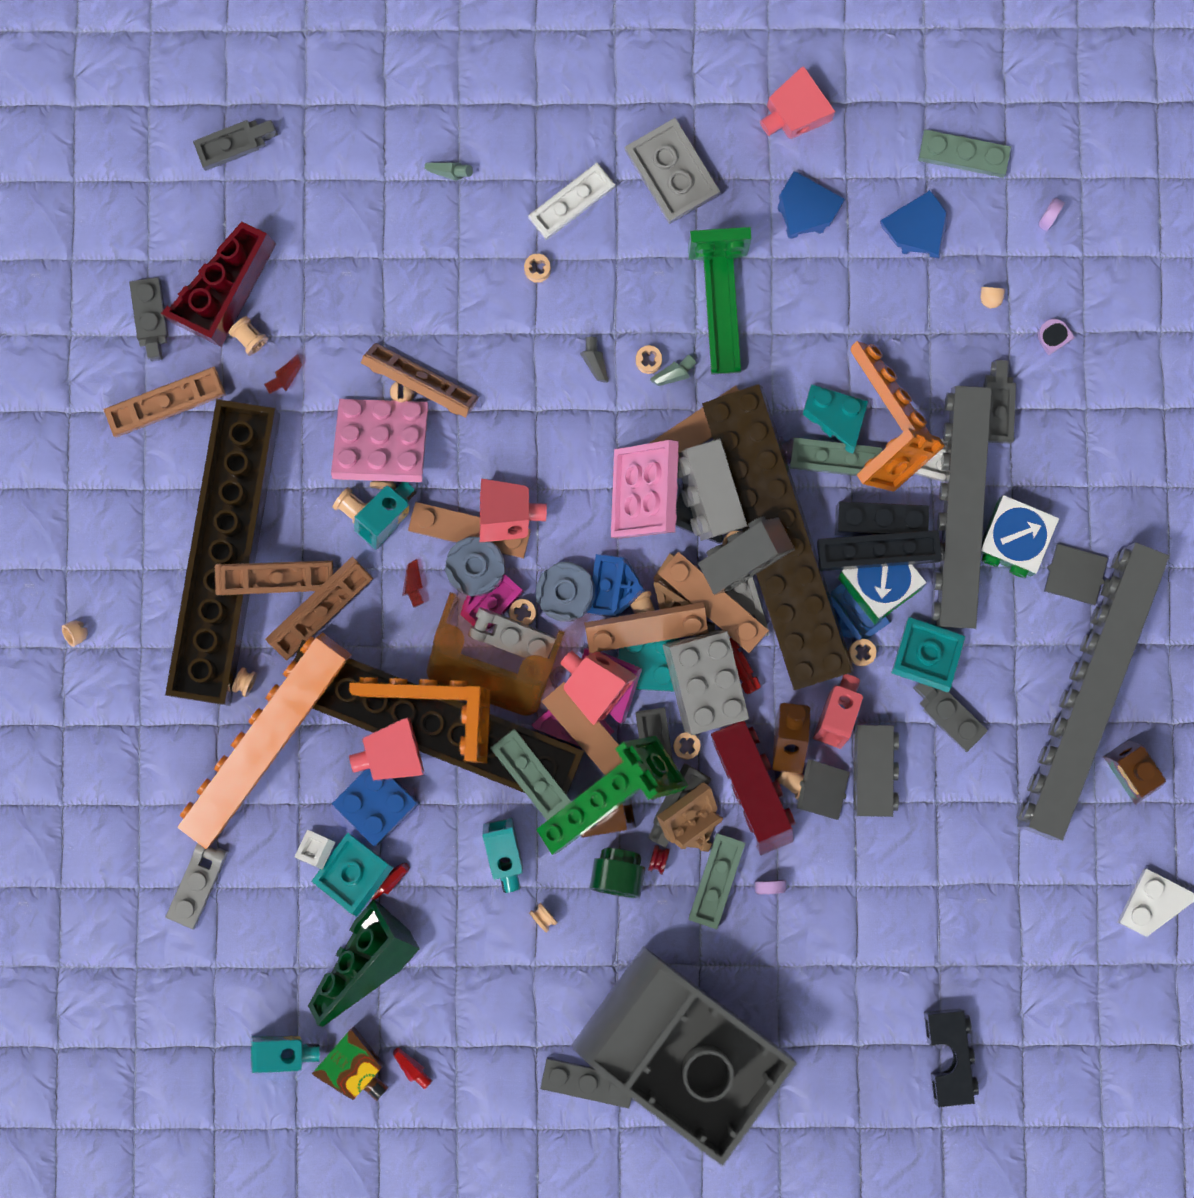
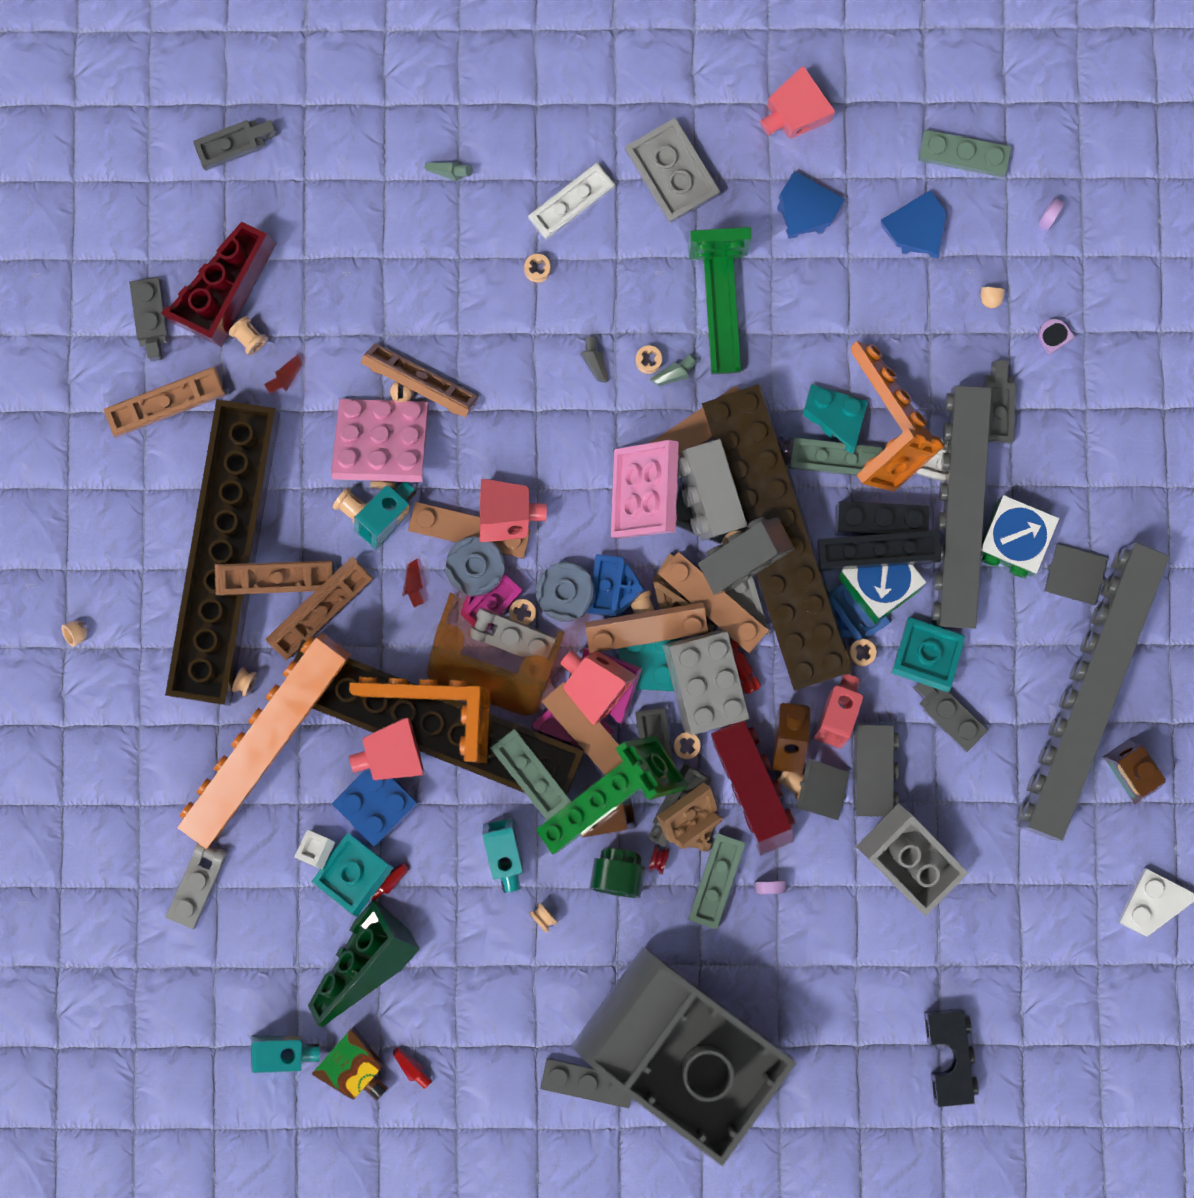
(911, 859): none -> light grey brick

